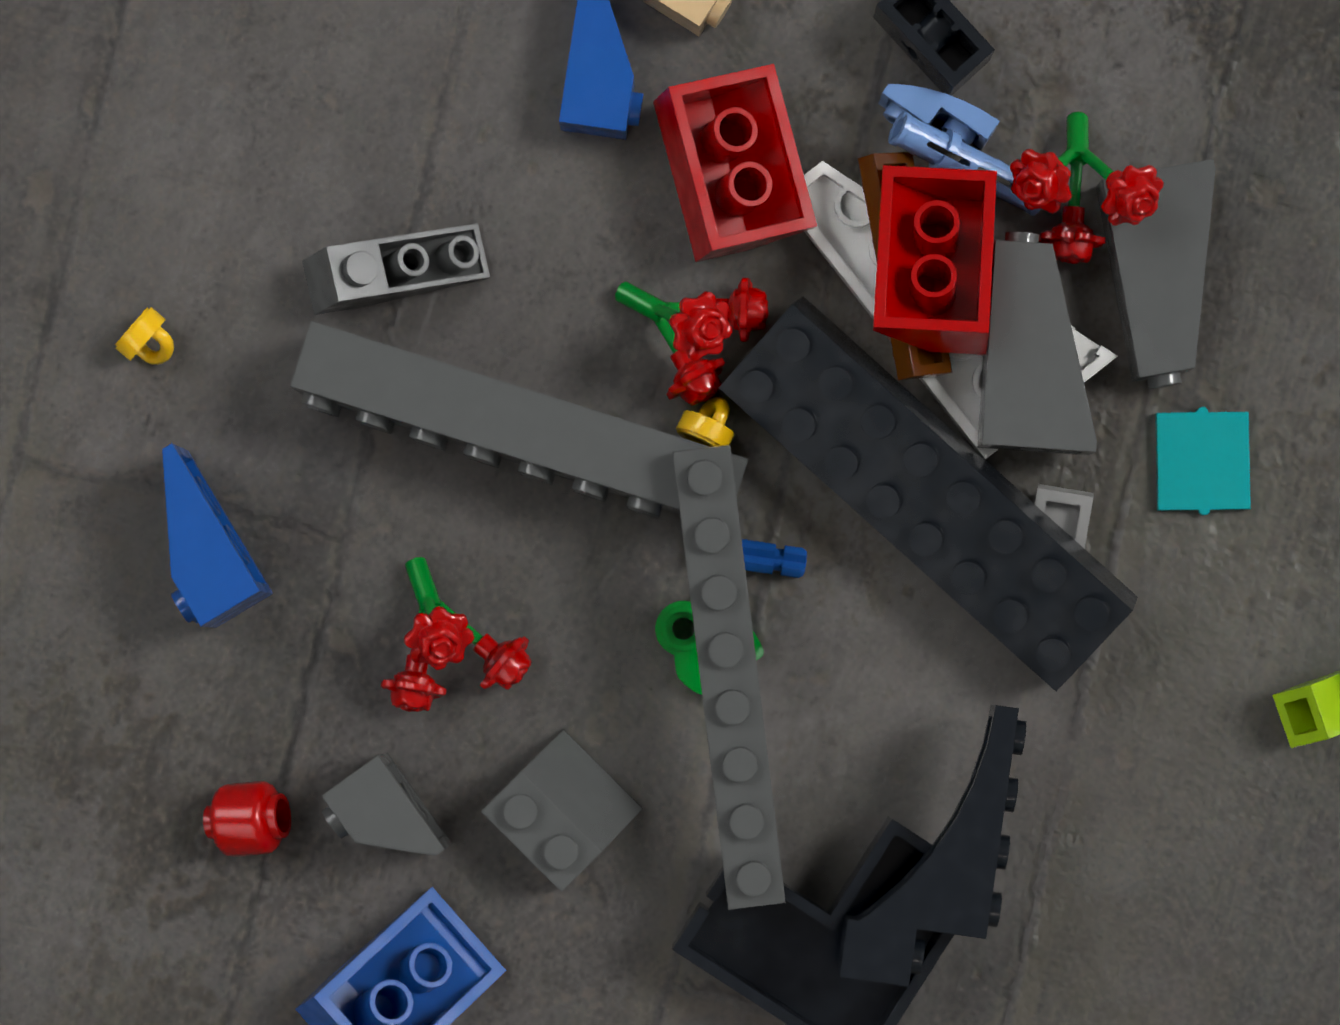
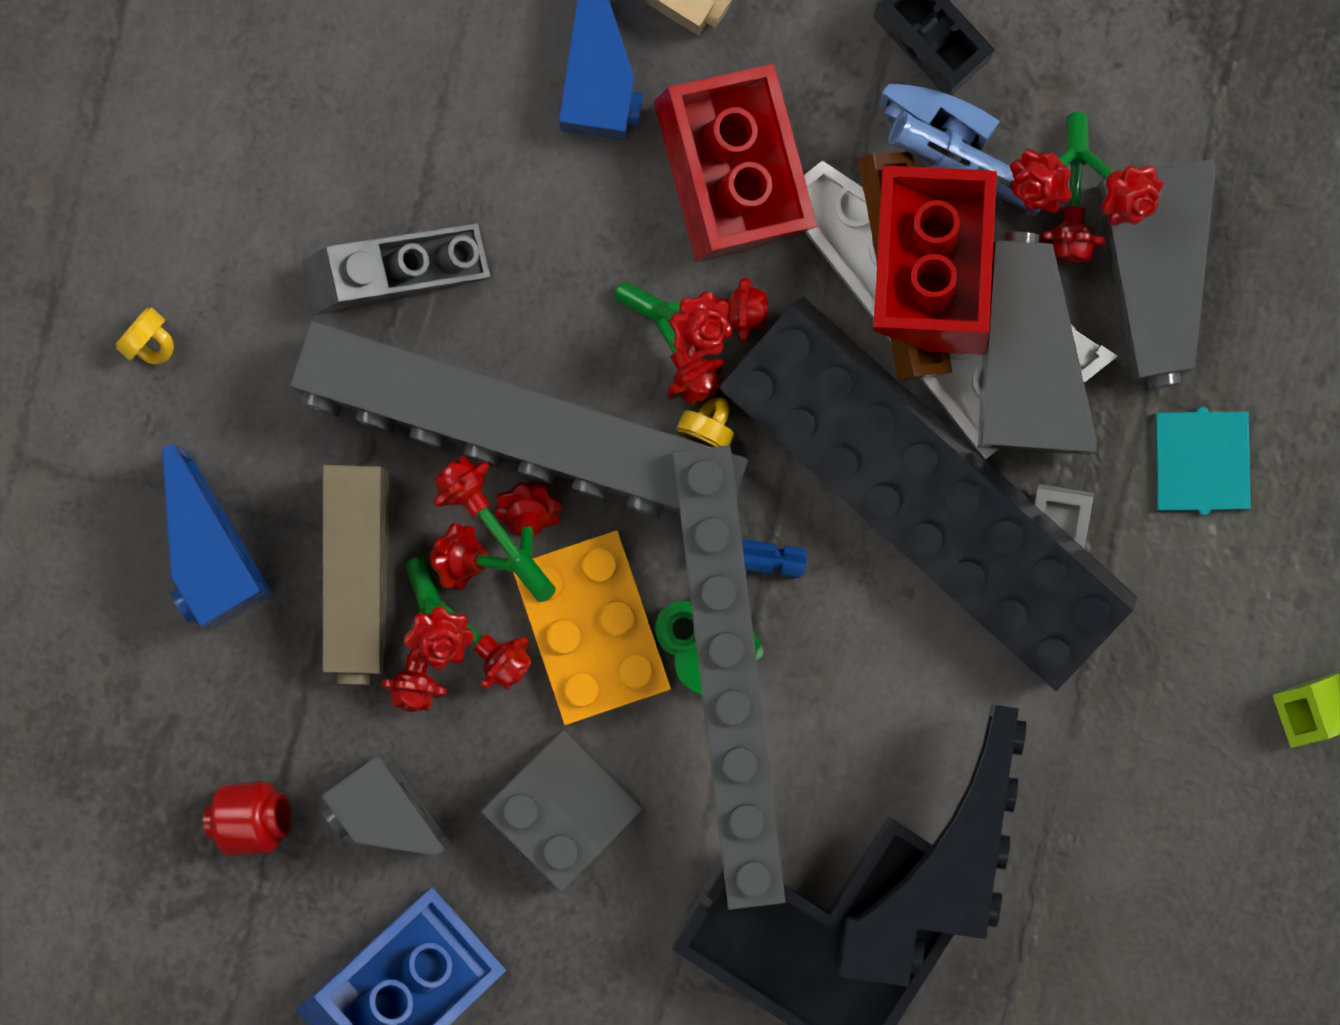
(355, 570): none -> dark tan slope
(524, 509): none -> red plant
(594, 630): none -> light orange plate

